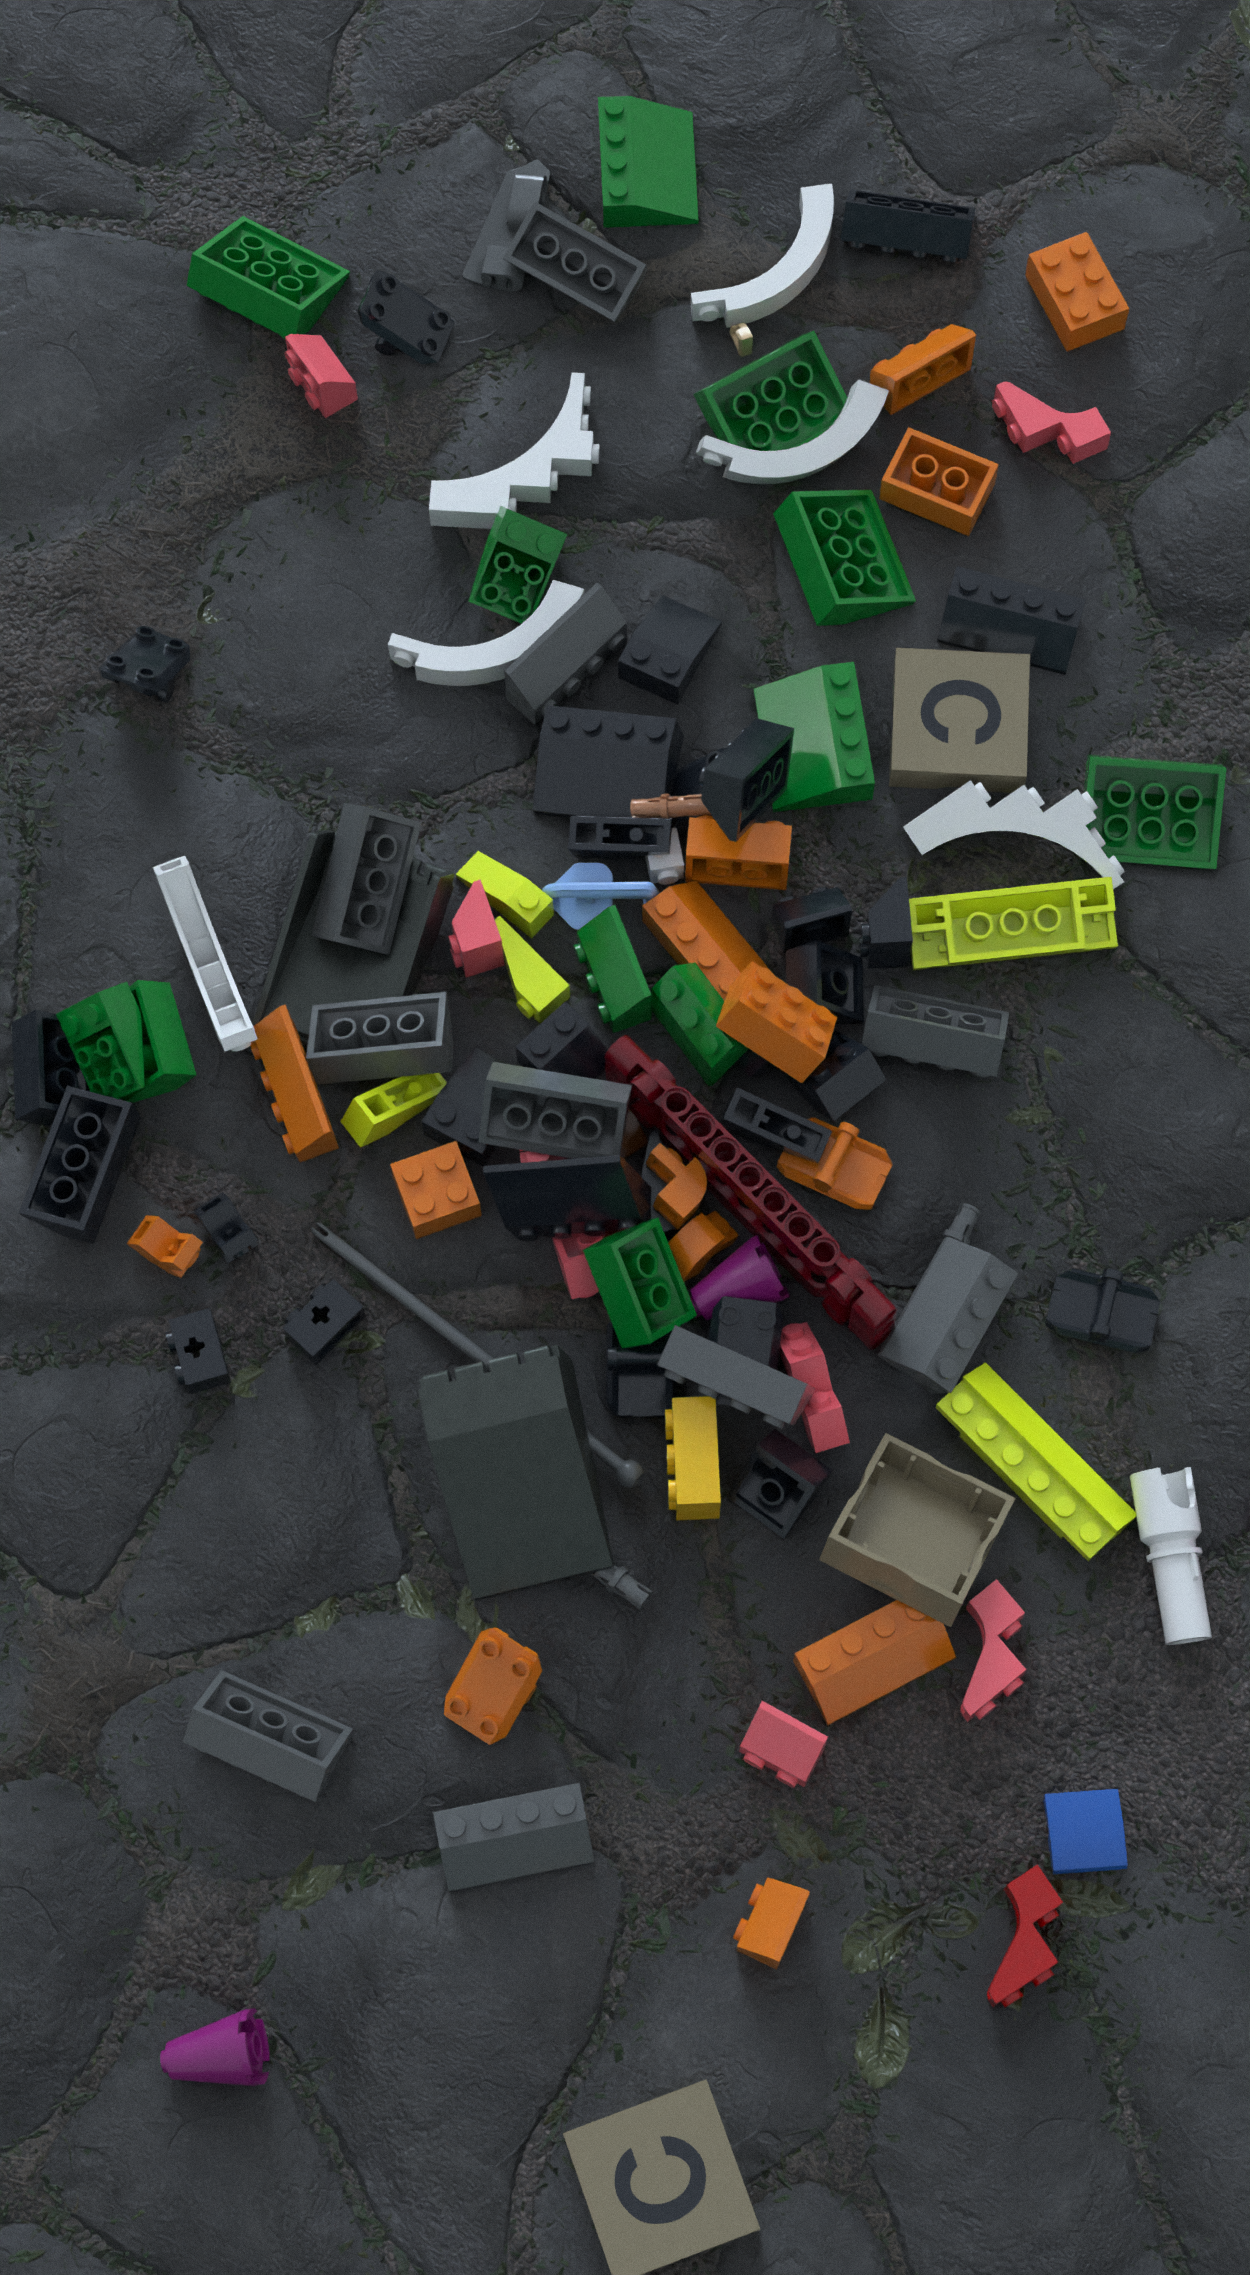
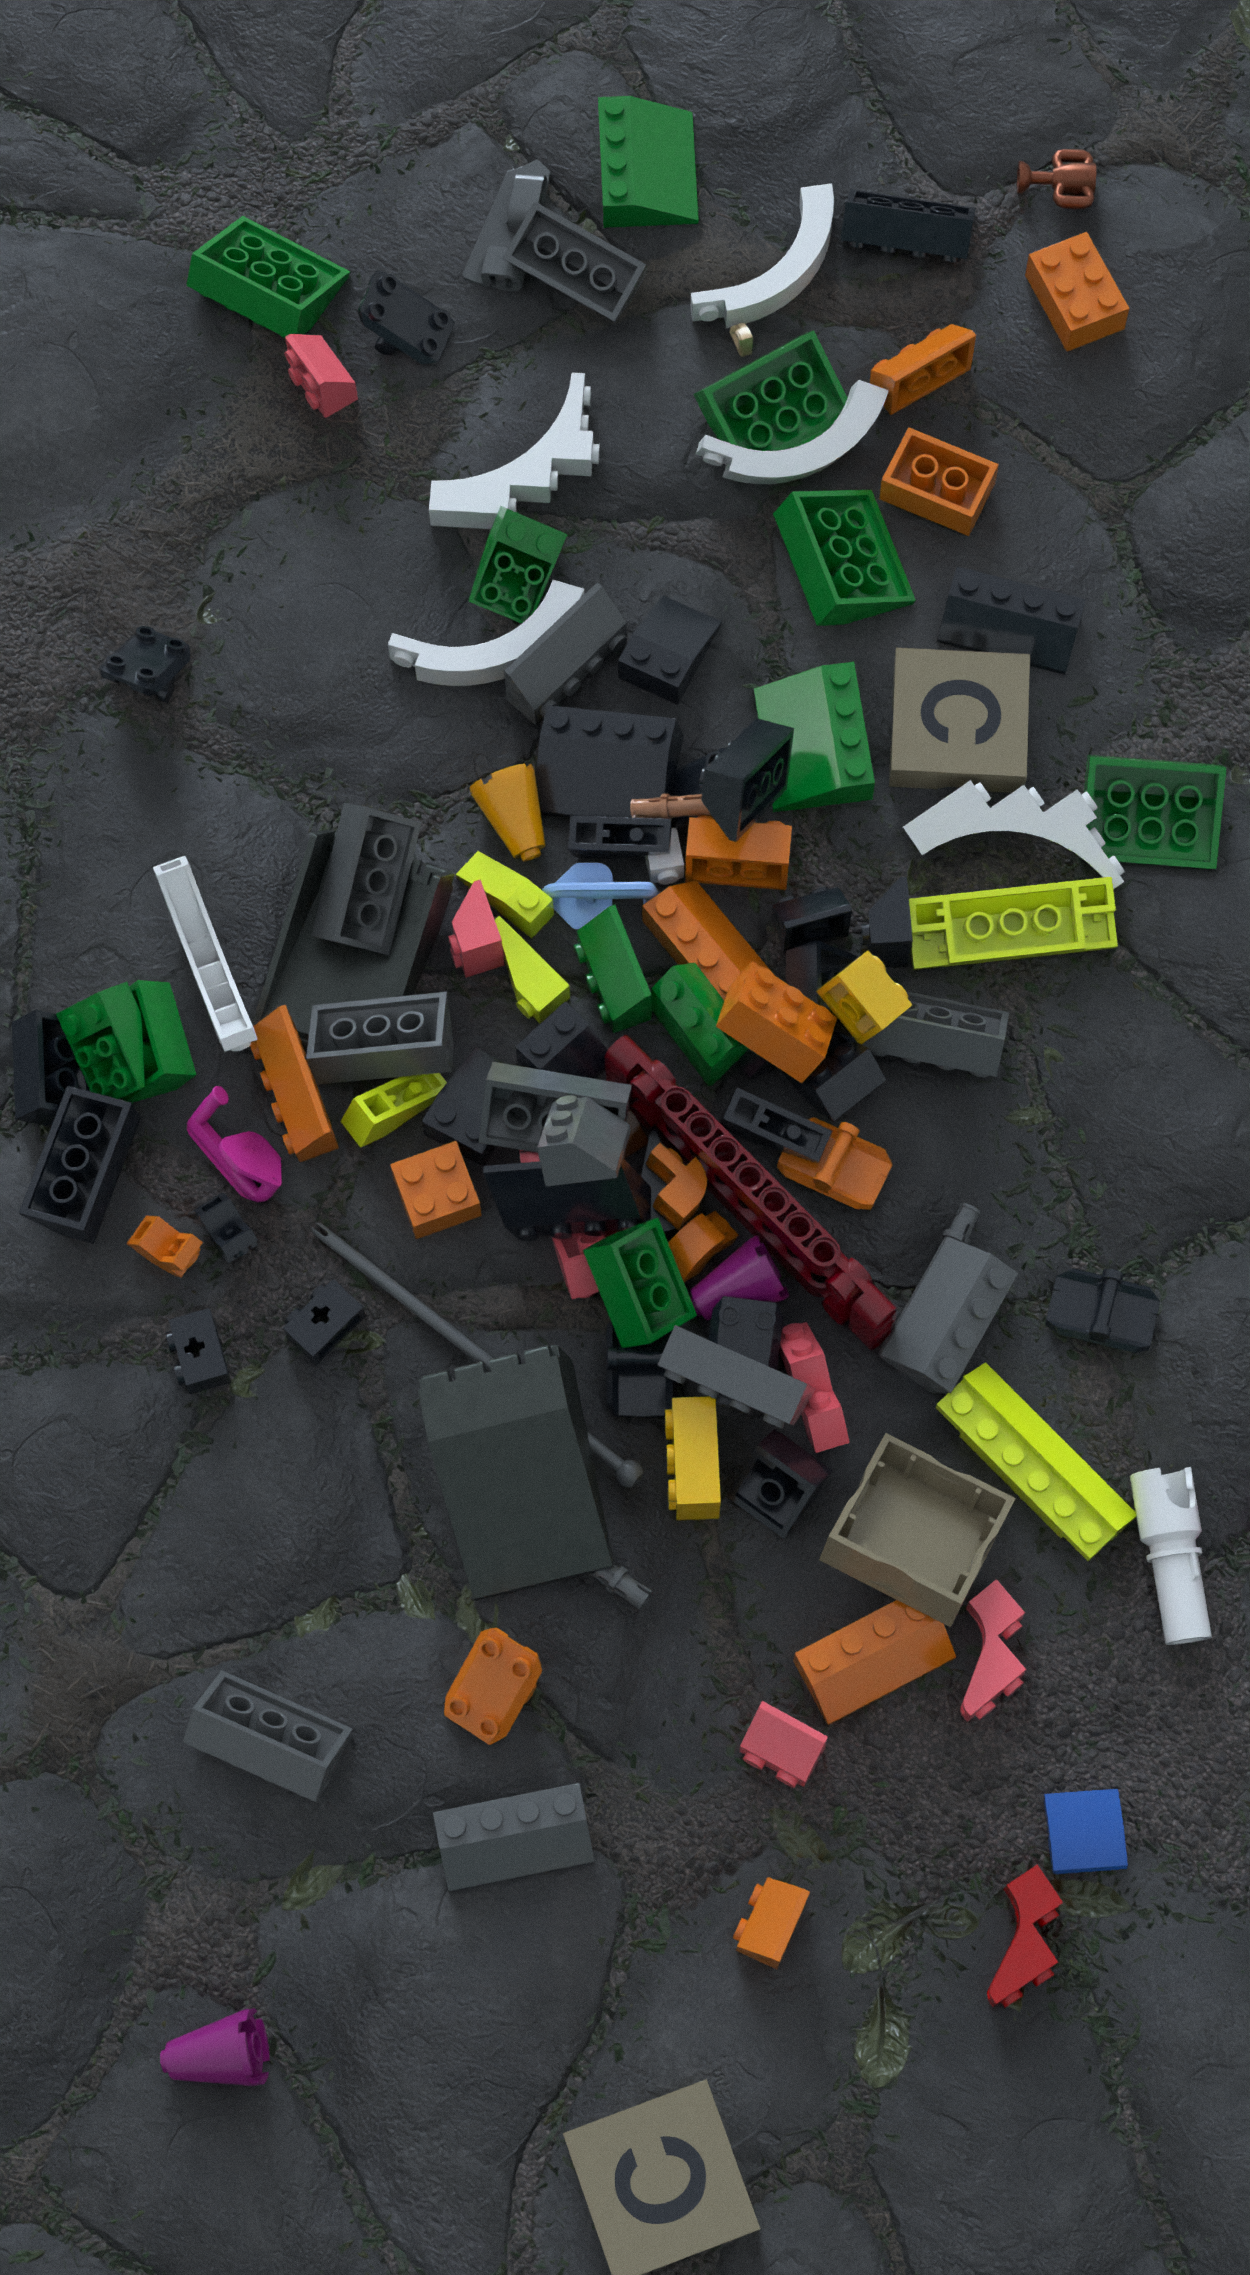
(236, 1156): none -> dark pink piece
(513, 809): none -> light orange cone
(581, 1142): none -> dark grey slope
(865, 997): none -> yellow slope
(1035, 424): coral arch -> none
(1064, 178): none -> copper piece

